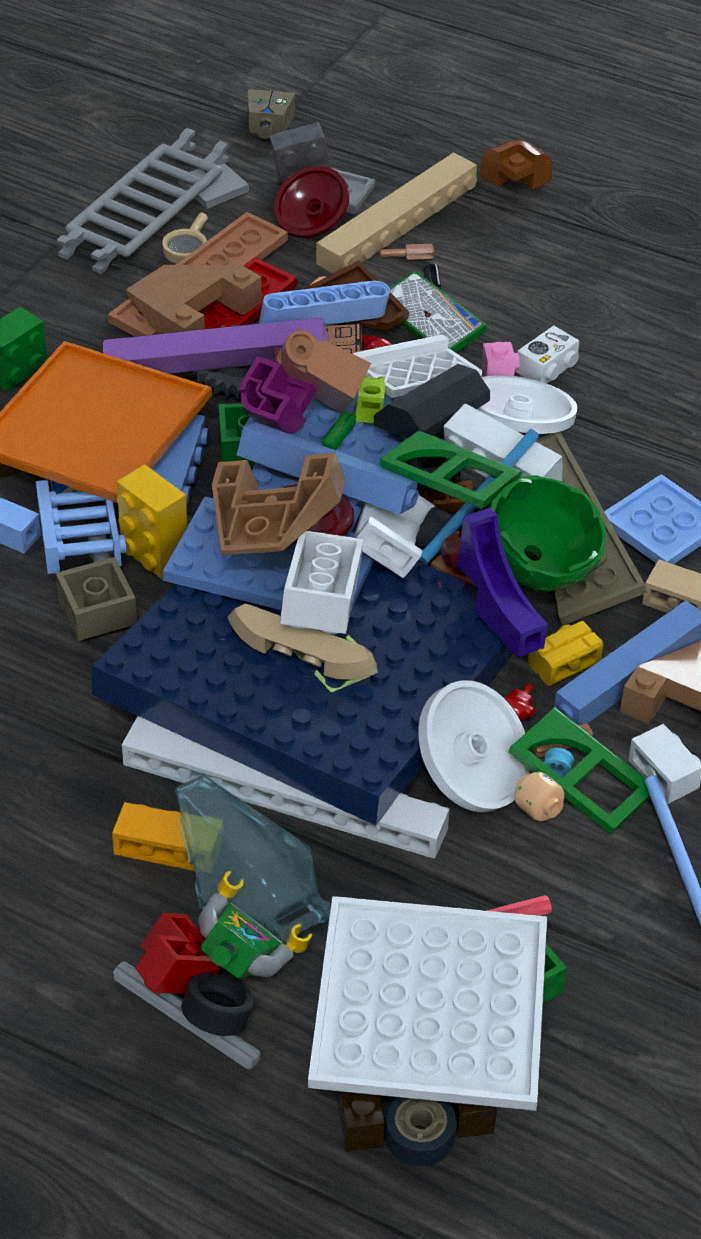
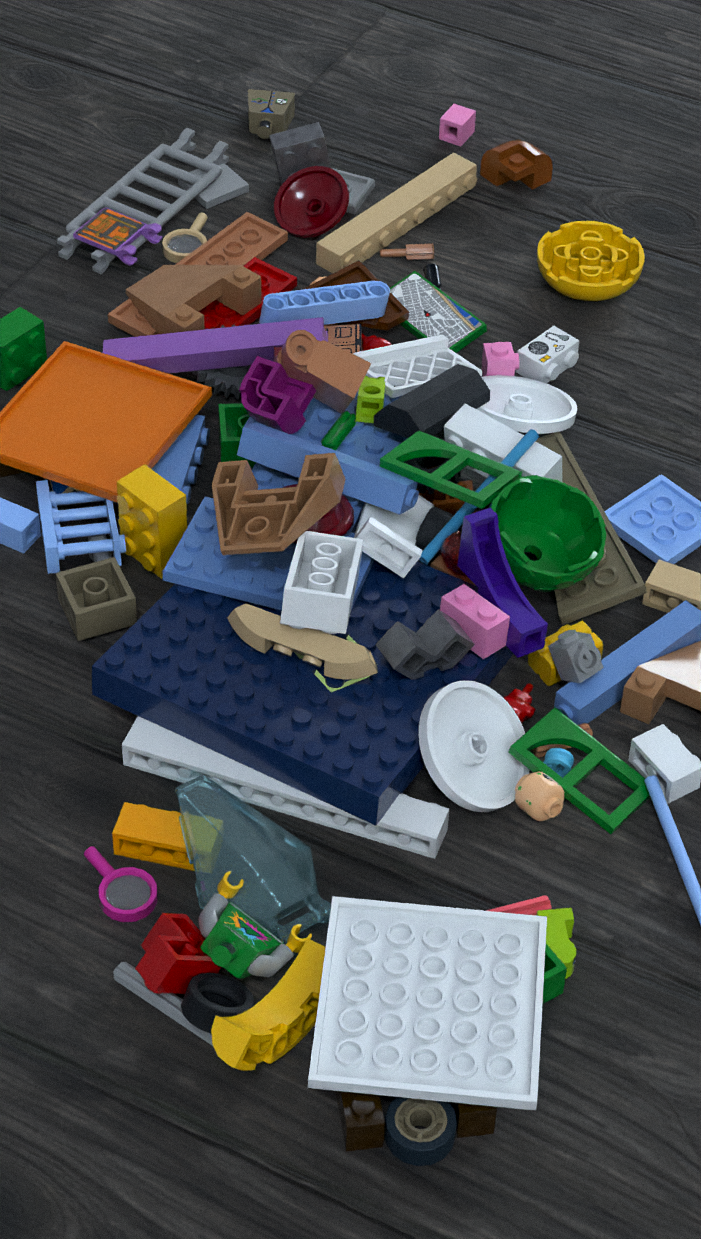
(115, 233): none -> flag
(125, 892): none -> piece
(278, 1019): none -> yellow brick
(436, 644): none -> flat silver brick
(457, 125): none -> bright pink brick
(478, 618): none -> bright pink brick
(558, 932): none -> lime leg
(575, 656): none -> light grey brick
(590, 260): none -> yellow brick

